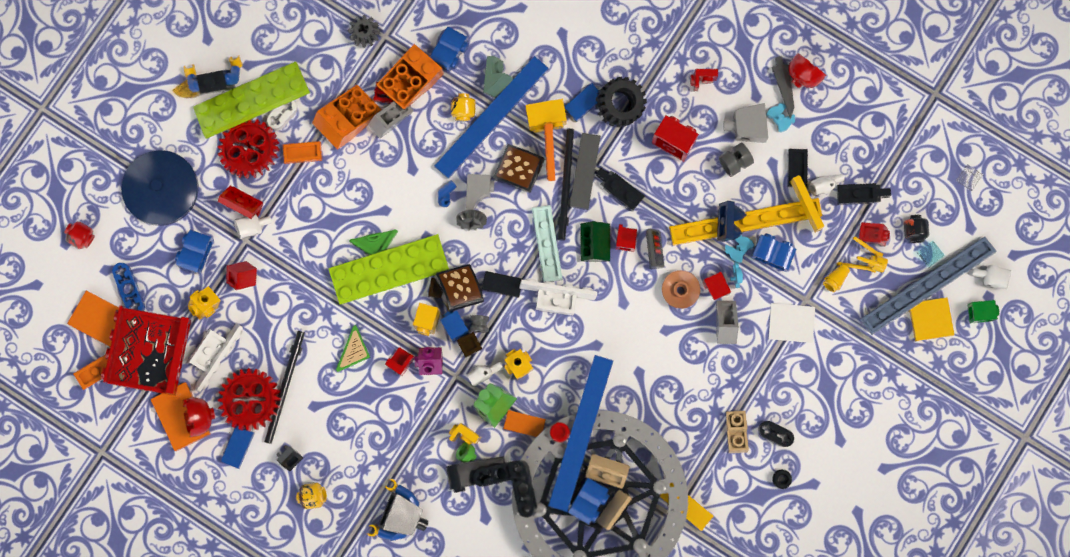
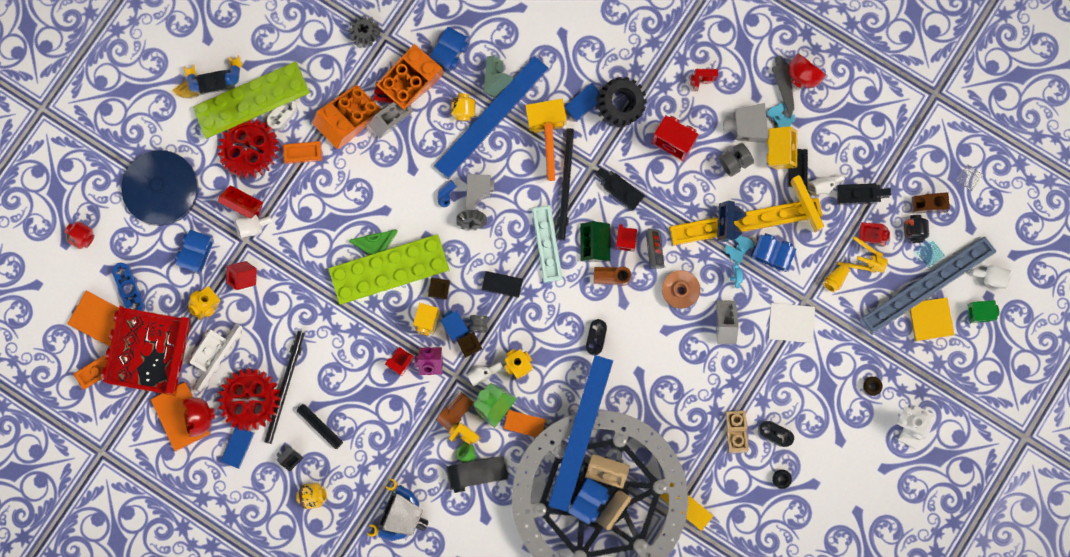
(319, 426): none -> black axle
(354, 351): tile -> none
(453, 414): none -> dark orange piece
(459, 287): slope -> none
(511, 475): black beam -> none
(519, 168): slope -> none
(555, 297): white bracket -> none
(559, 432): red tile -> none
(585, 171): dark grey tile -> none
(591, 336): none -> black beam
(609, 275): none -> dark orange piece
(717, 286): red panel -> none
(782, 148): none -> yellow brick
(879, 386): none -> dark brown plate
(915, 424): none -> white tile
(931, 203): none -> reddish brown leg

